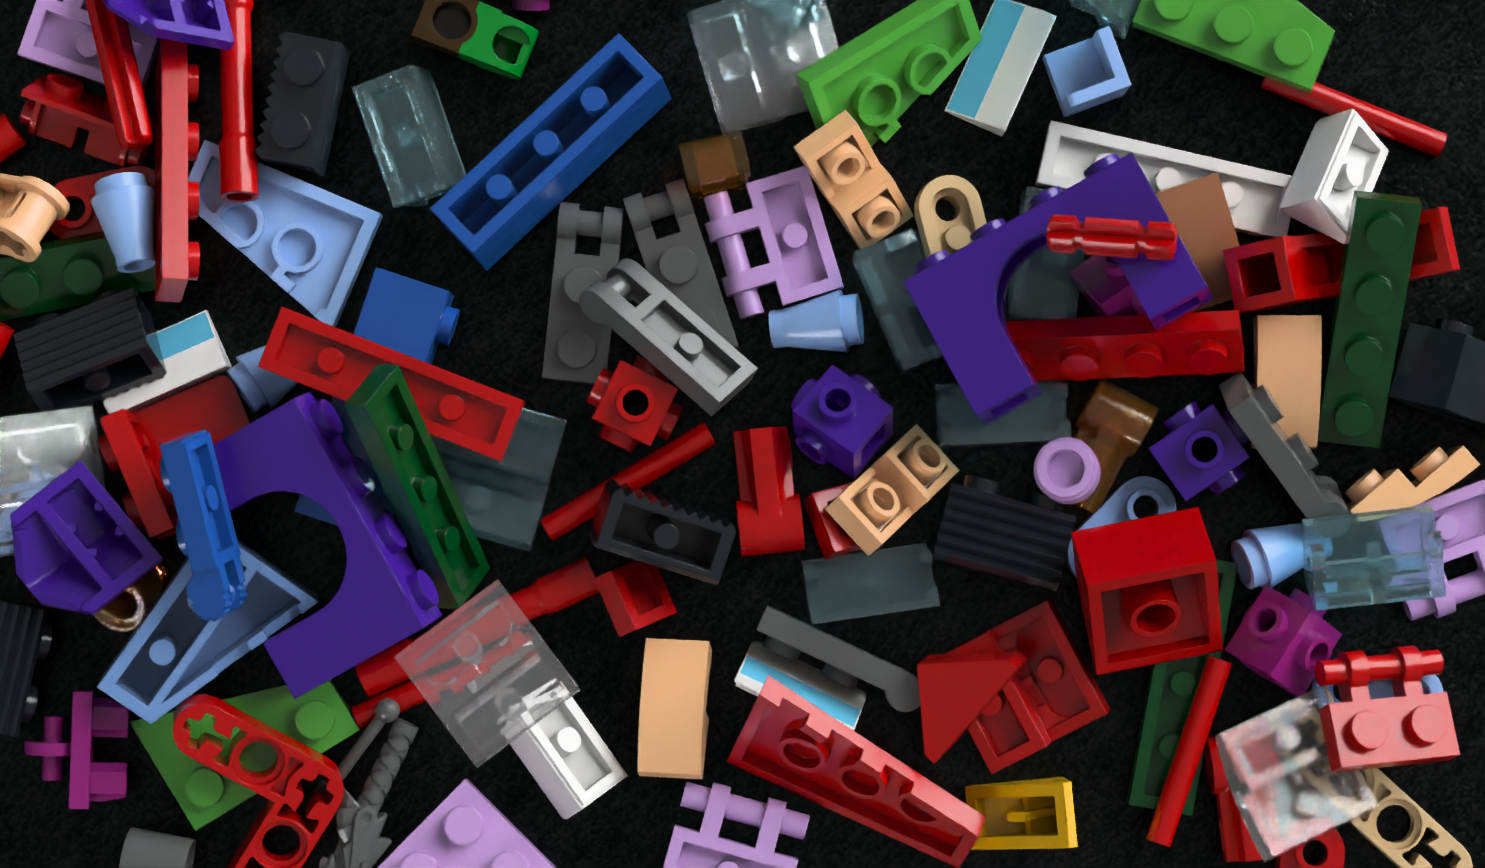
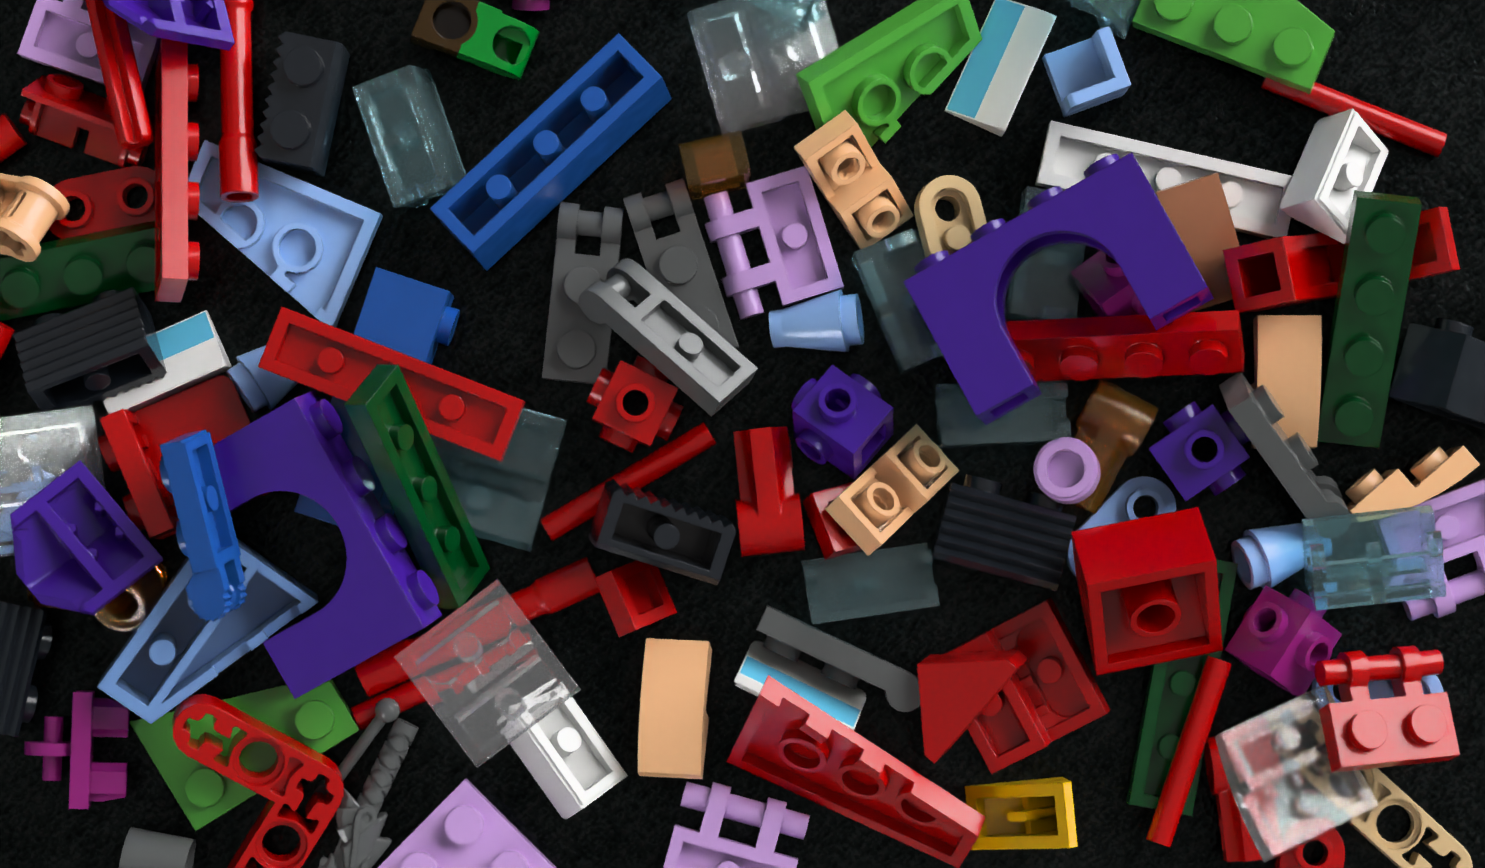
(127, 219): light blue cone -> none
(1112, 237): red axle -> none

